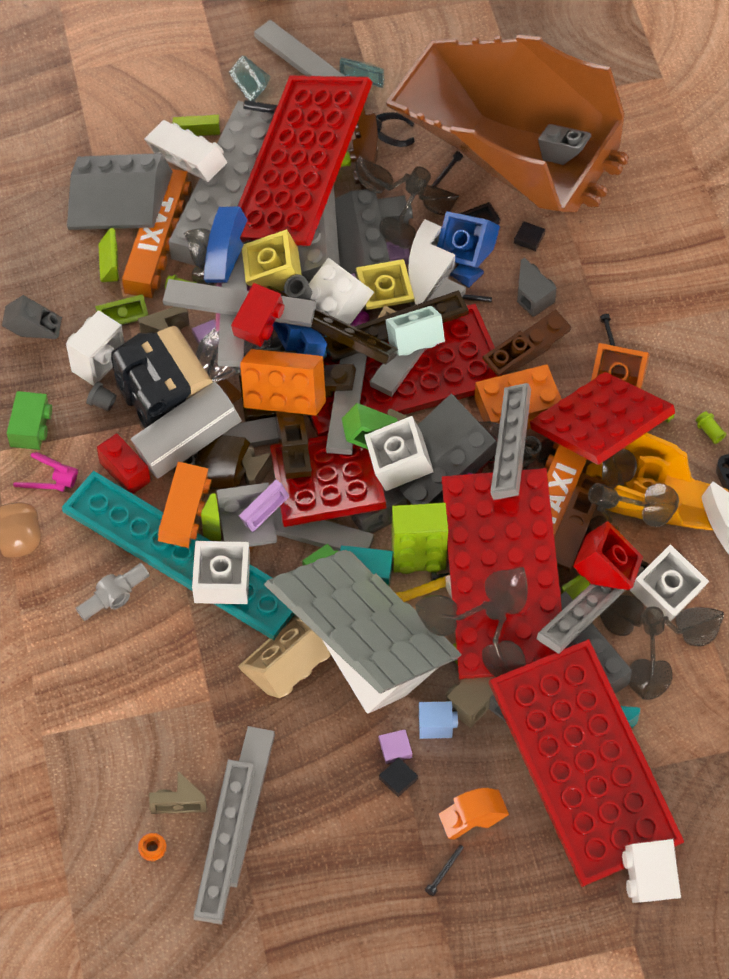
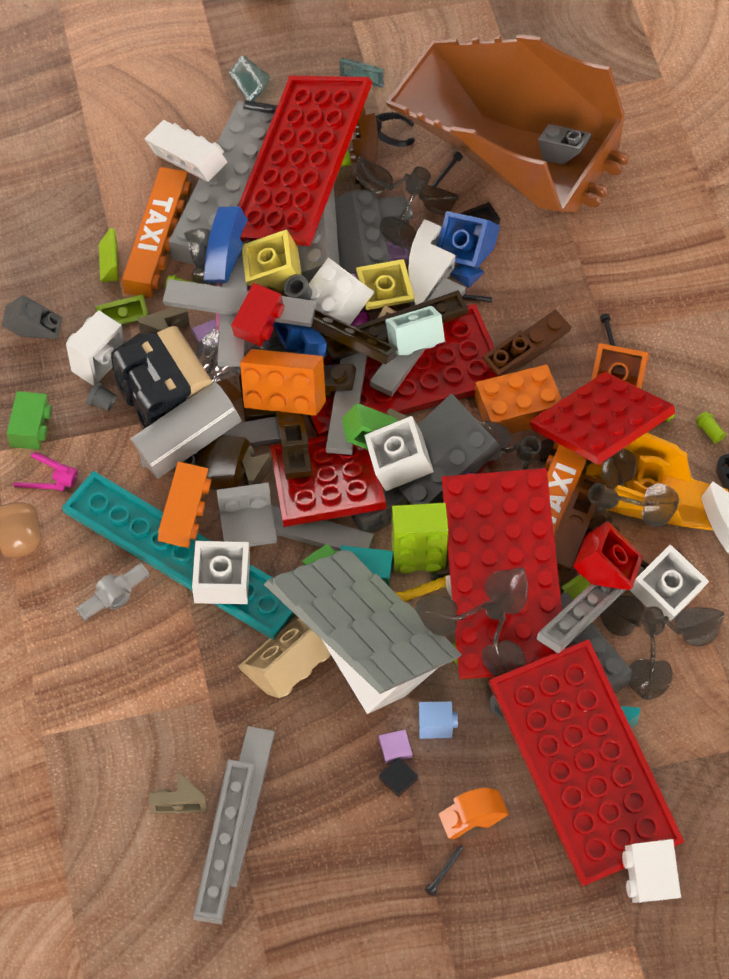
(117, 191): dark grey slope -> none
(123, 464): red brick -> none
(152, 839): orange plate -> none
(199, 125): lime slope -> none
(211, 519): lime slope -> none
(264, 505): lavender tile -> none
(293, 51): light grey tile -> none
(470, 699): dark tan slope -> none
(511, 441): light grey tile -> none
(529, 236): black tile -> none
(534, 289): dark grey slope -> none

